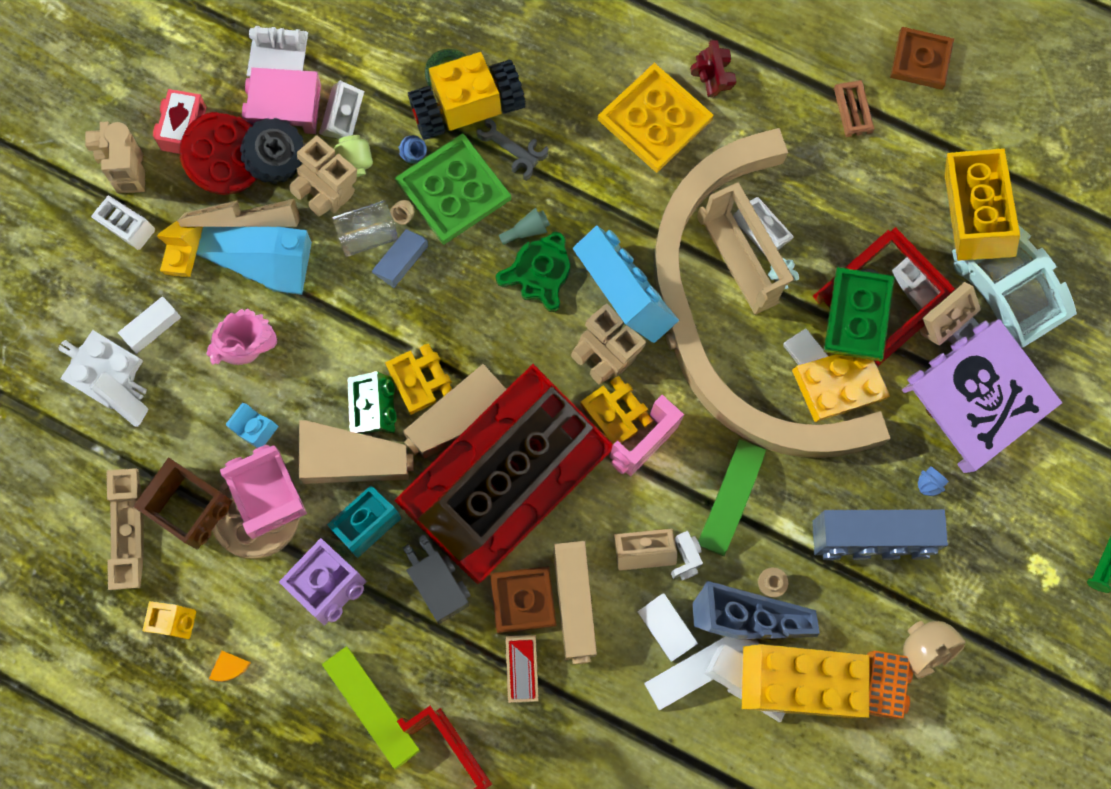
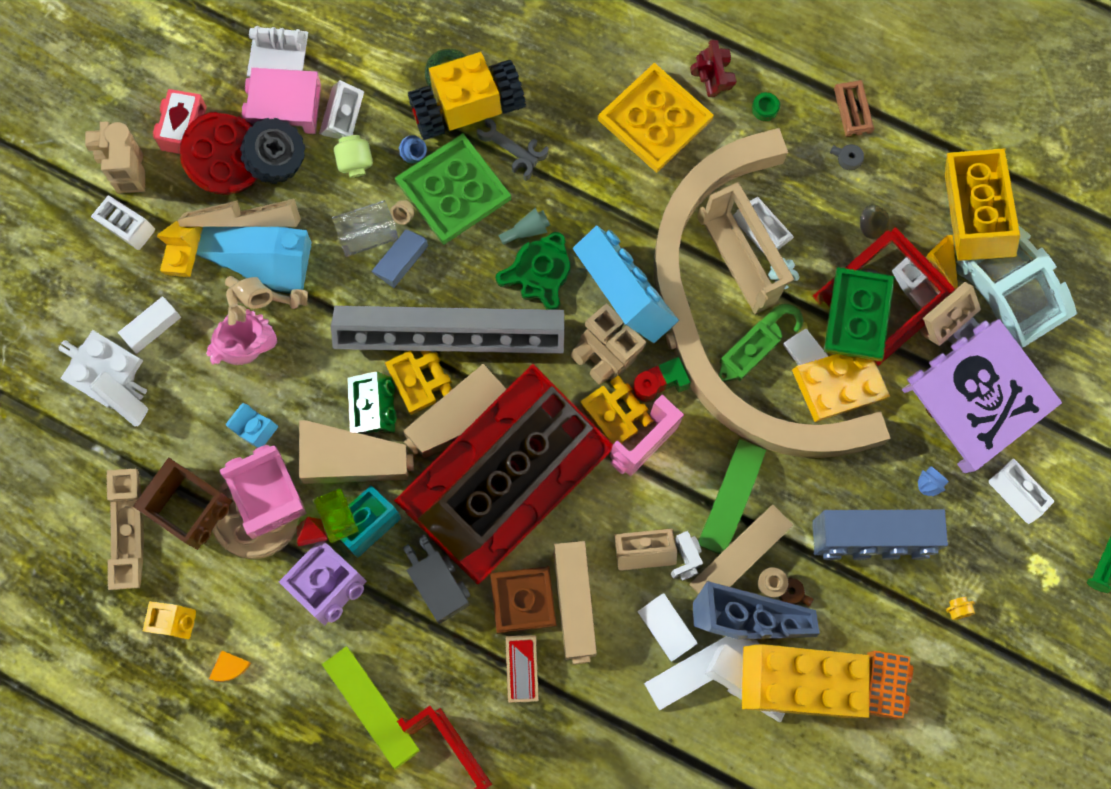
(256, 295): none -> tan piece
(310, 531): none -> red slope
(324, 177): tan hips -> none
(336, 515): none -> clear neon green slope
(448, 329): none -> light grey brick
(661, 378): none -> leg
(744, 550): none -> tan slope
(756, 343): none -> bright green plate
(765, 106): none -> green tile
(798, 595): none -> reddish brown piece
(844, 156): none -> dark grey piece
(874, 221): none -> clear smoke hat
(922, 58): dark orange tile -> none
(930, 646): tan cylinder -> none
(943, 259): none -> yellow slope
(960, 608): none -> yellow plate
(1021, 491): none -> white slope

